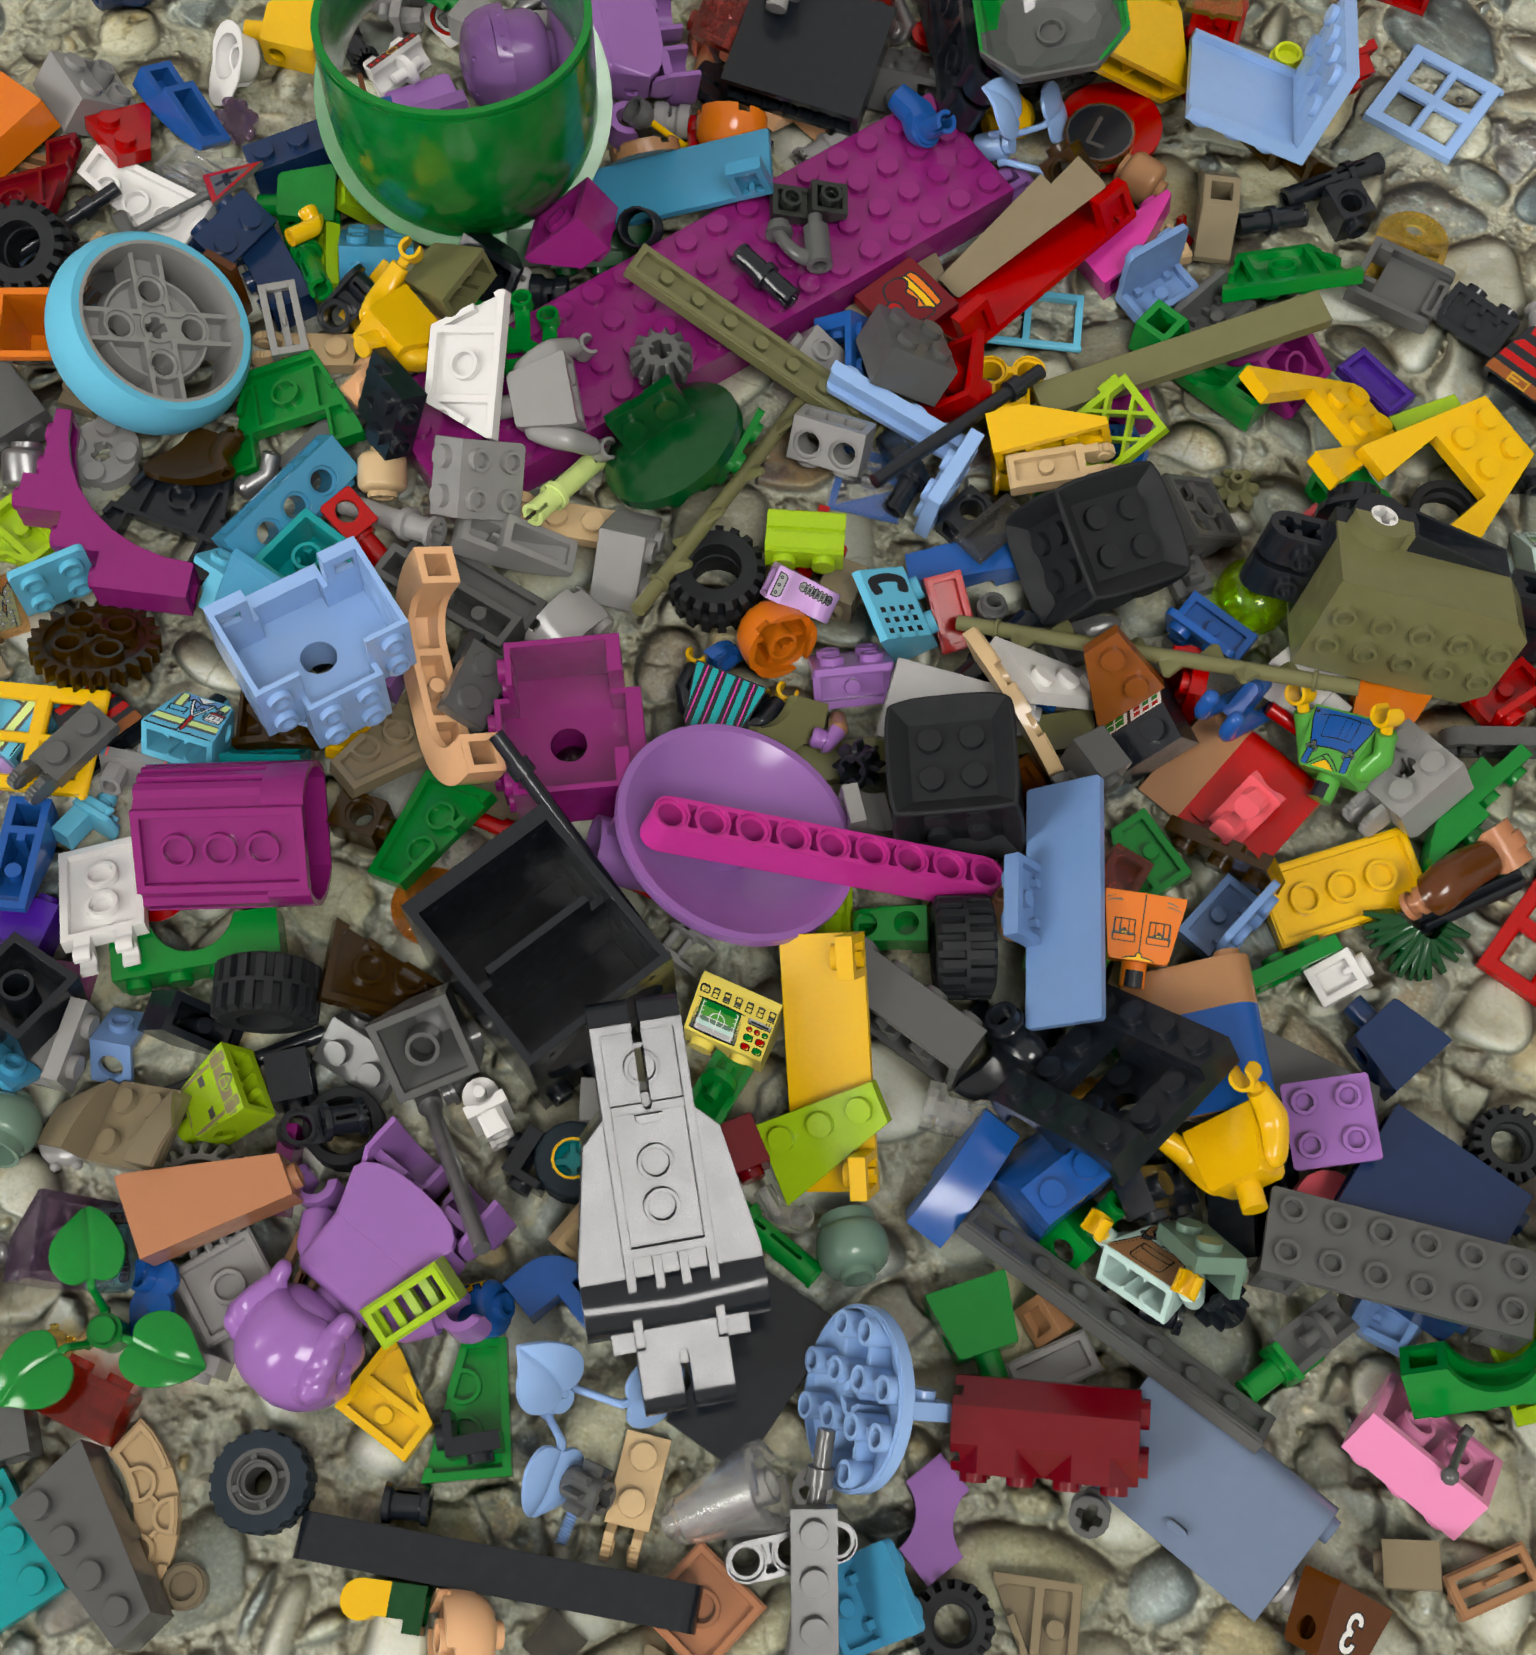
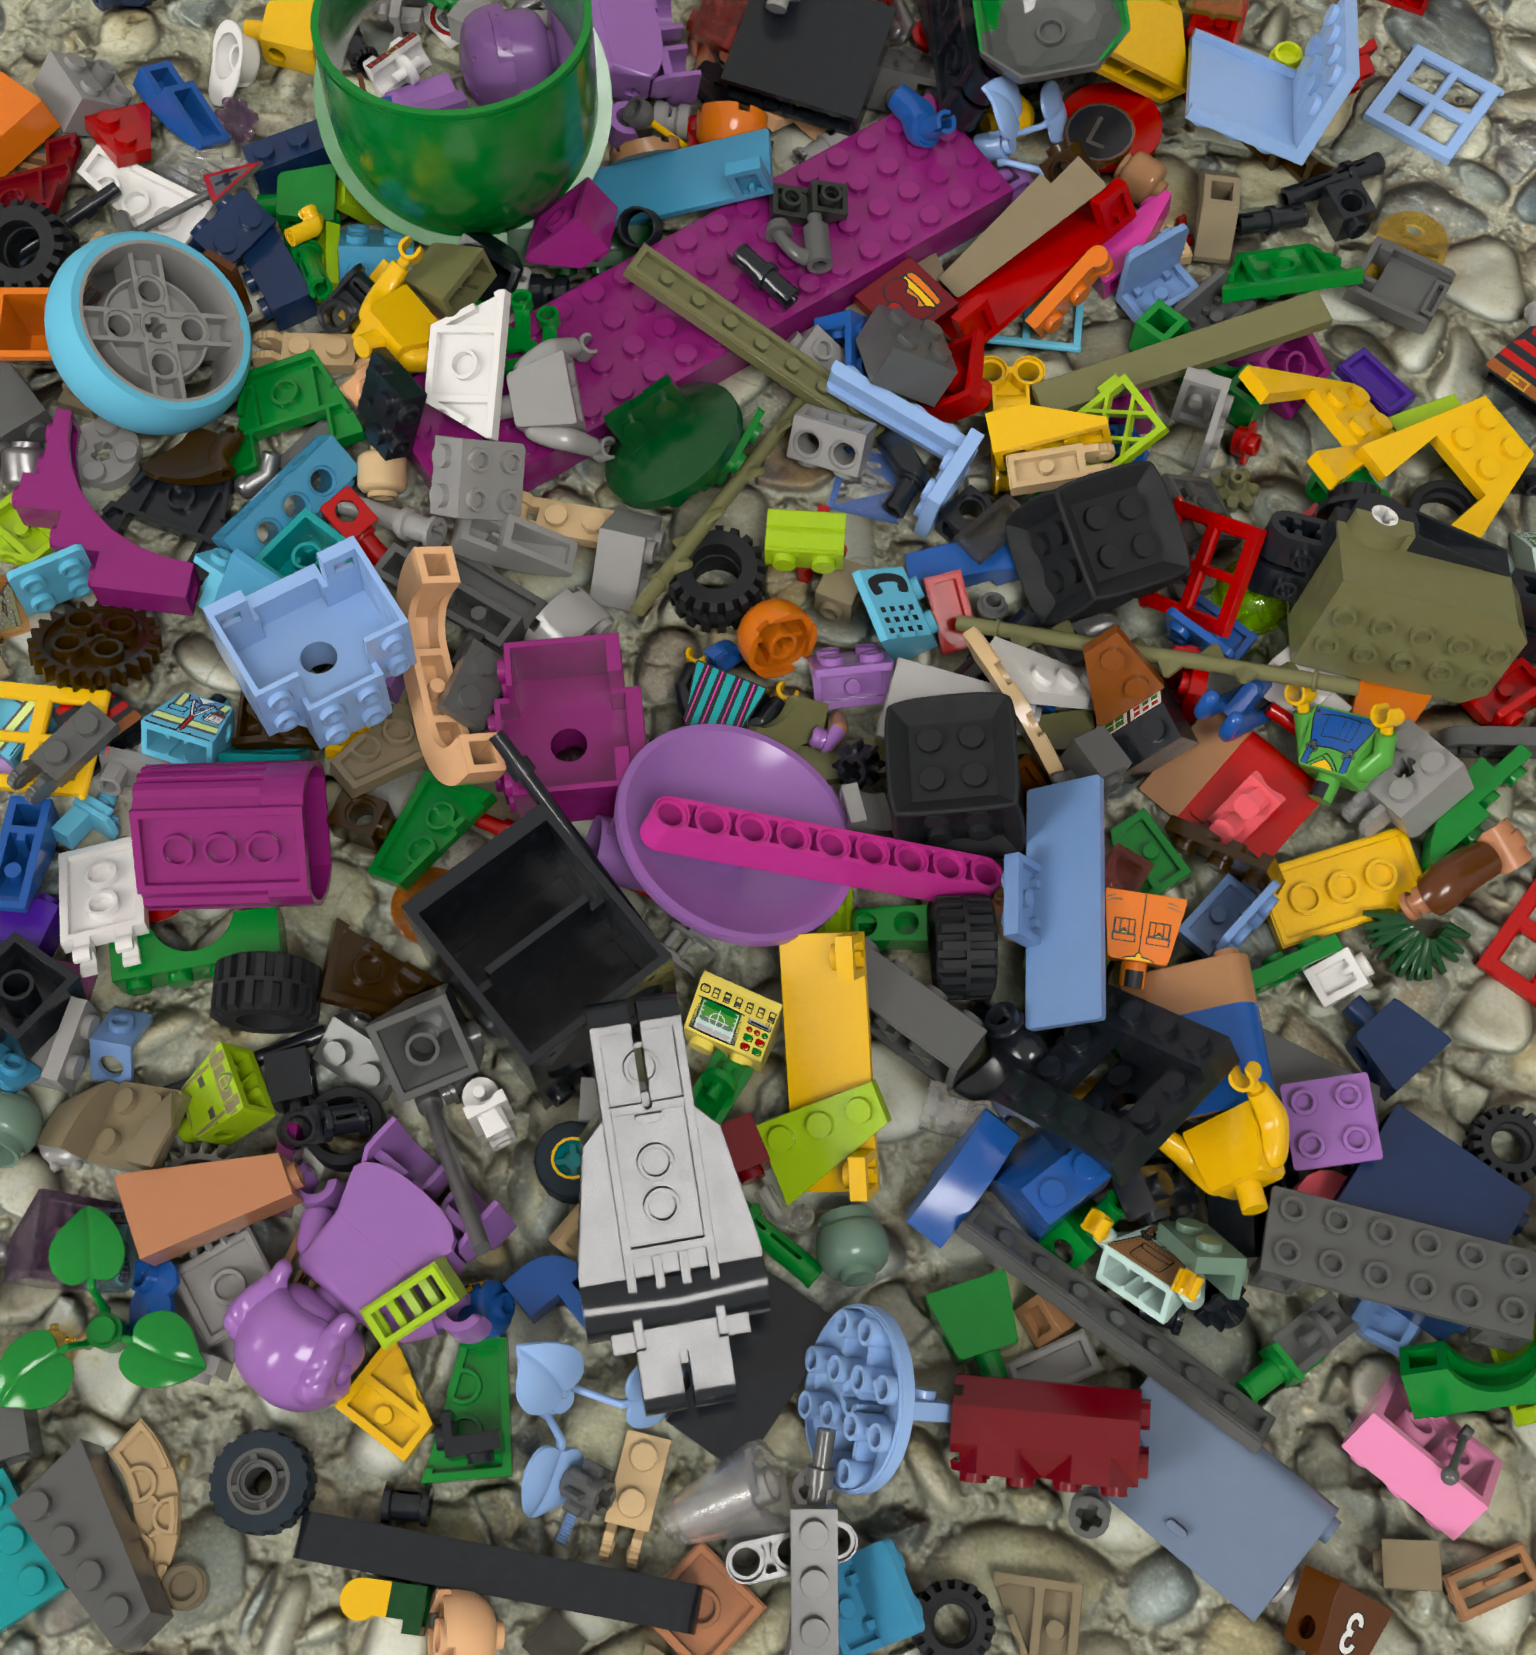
(95, 1405): clear red brick -> none
(185, 1022): black slope -> none
(277, 288): light grey tile -> none
(520, 1161): black bracket -> none
(556, 494): yellowish green pin -> none
(660, 355): dark grey gear -> none
(799, 592): lavender leg -> none
(931, 1543): medium lavender tile -> none
(1009, 391): black bar -> none
(1070, 291): none -> orange plate
(1201, 567): none -> red window
(1206, 405): none -> light grey bracket
(1246, 442): none -> red plate
(1476, 320): black bracket -> none
(1490, 892): black axle -> none

